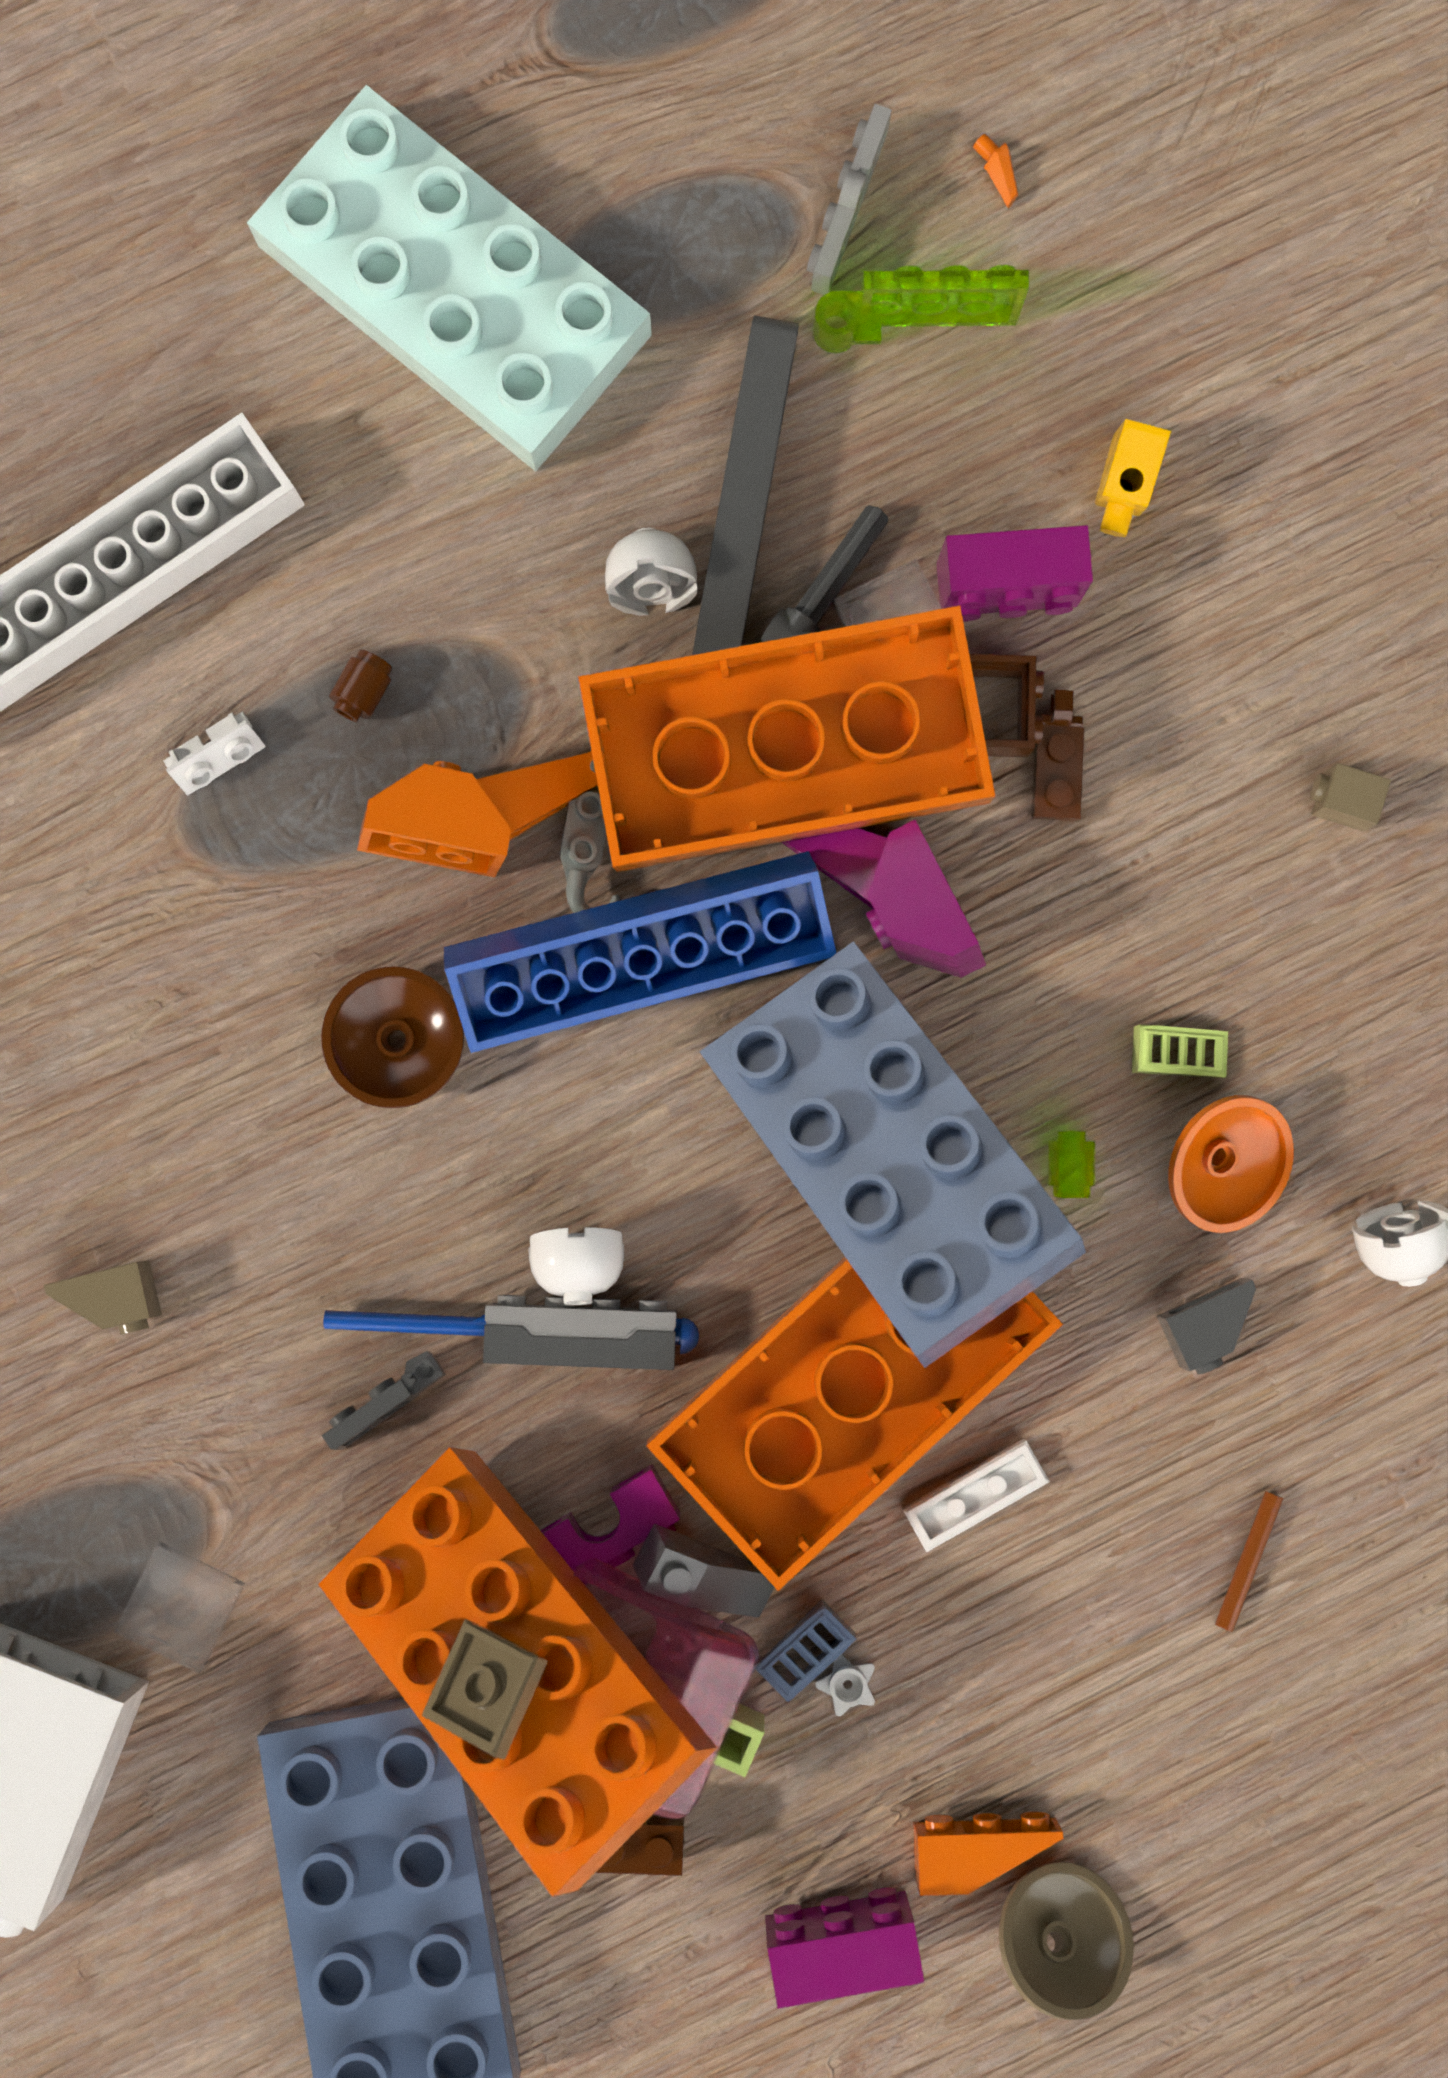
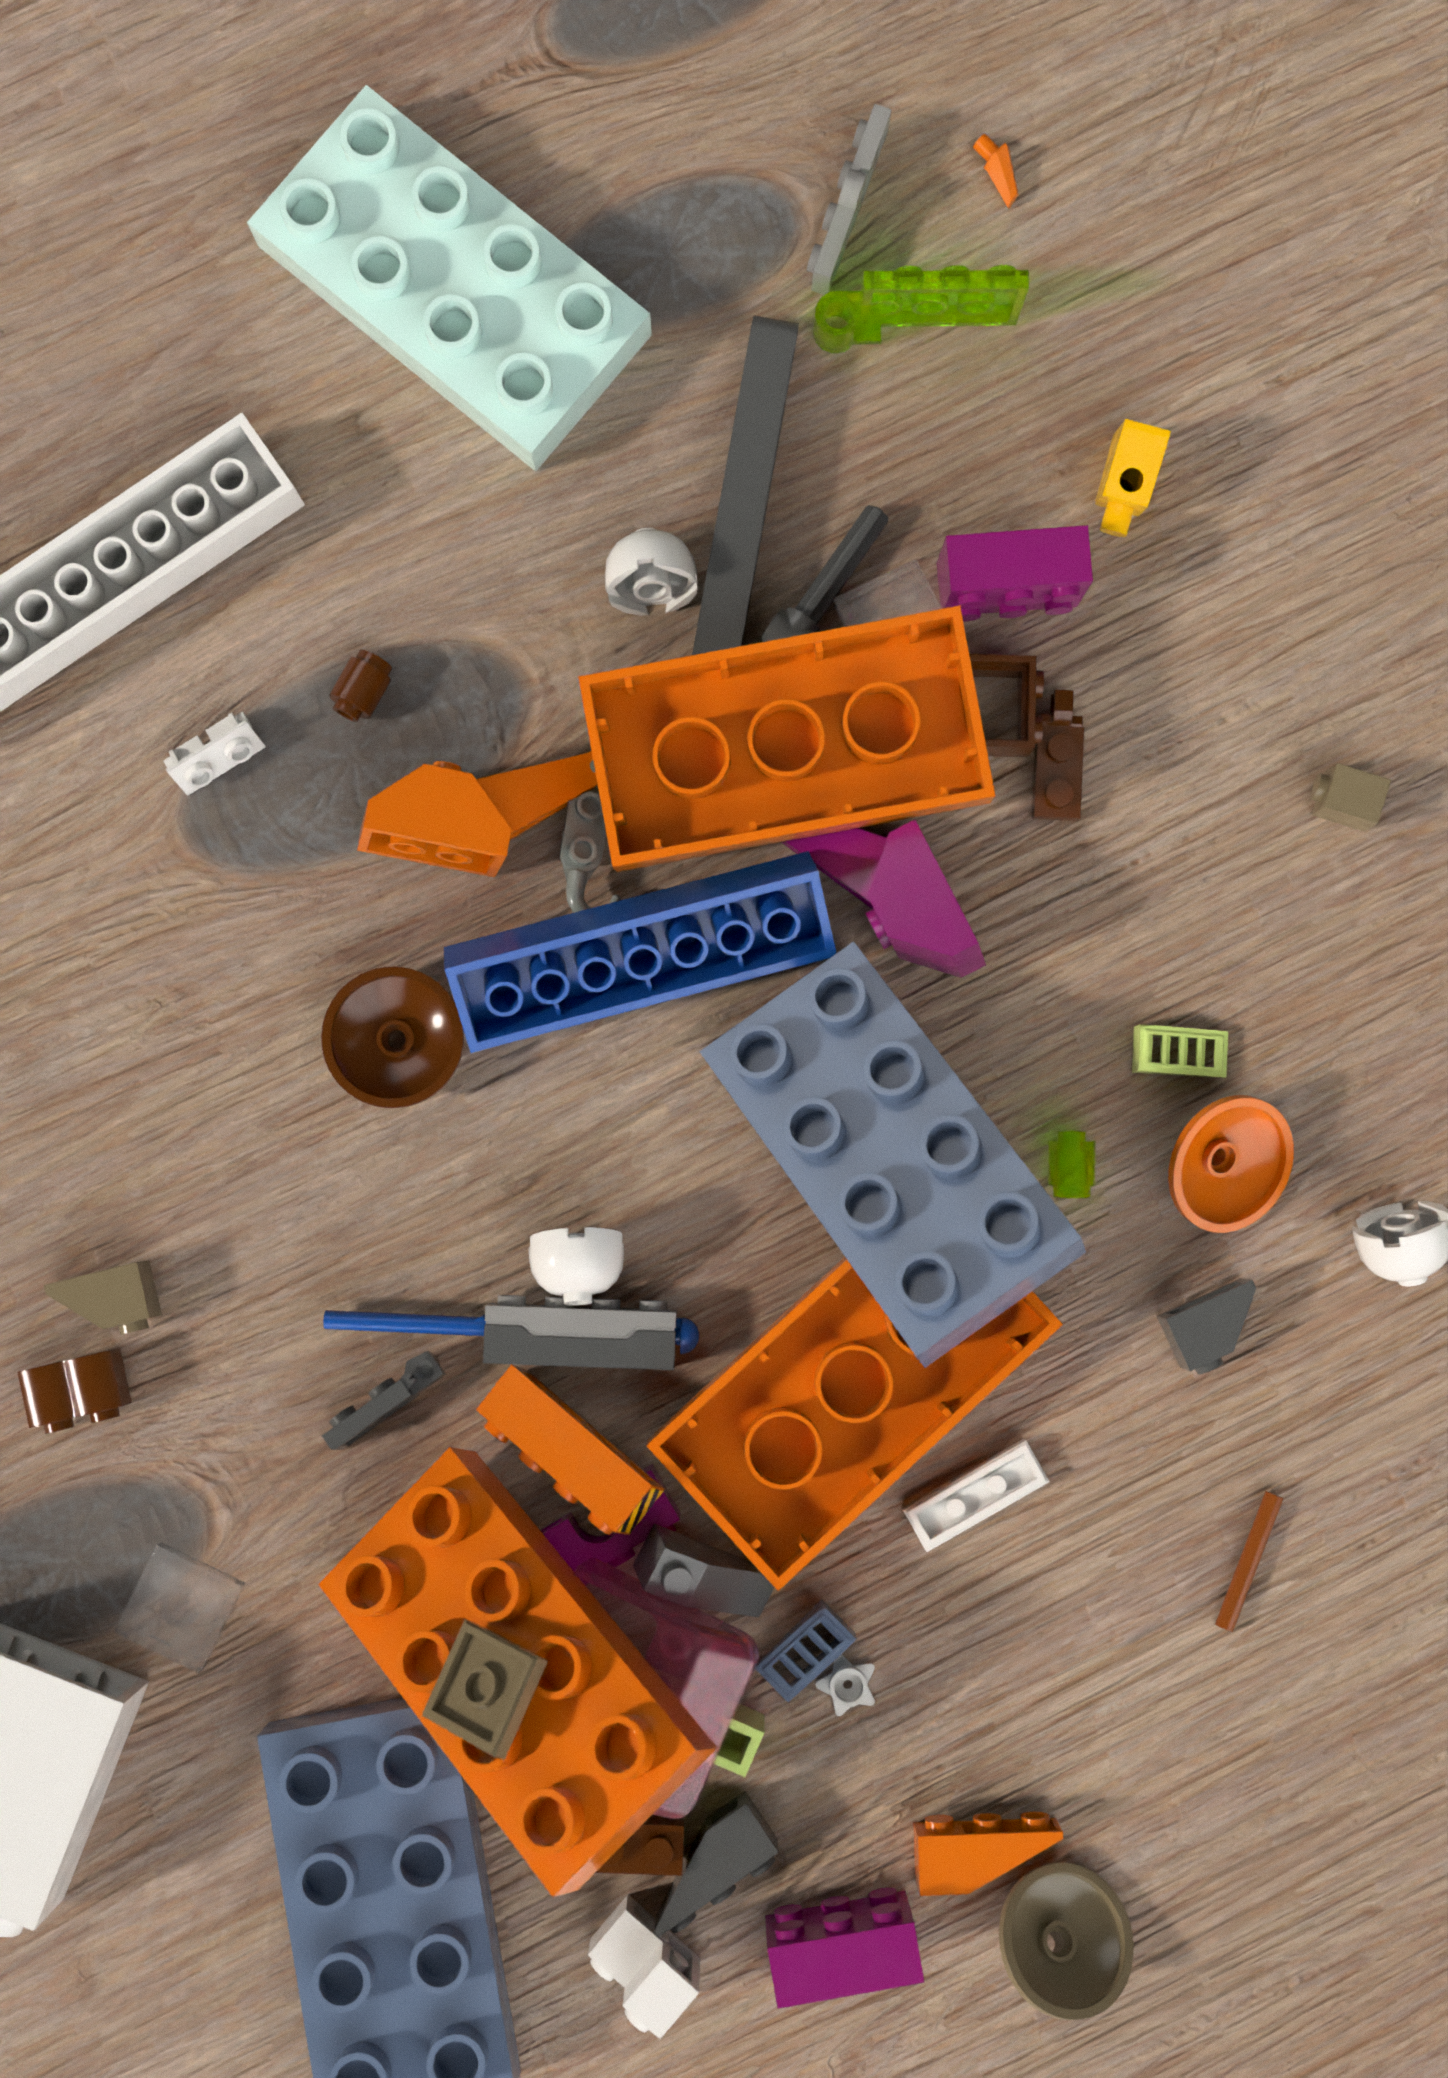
(73, 1389): none -> reddish brown brick
(570, 1451): none -> orange brick
(656, 1972): none -> white brick
(725, 1850): none -> dark grey slope

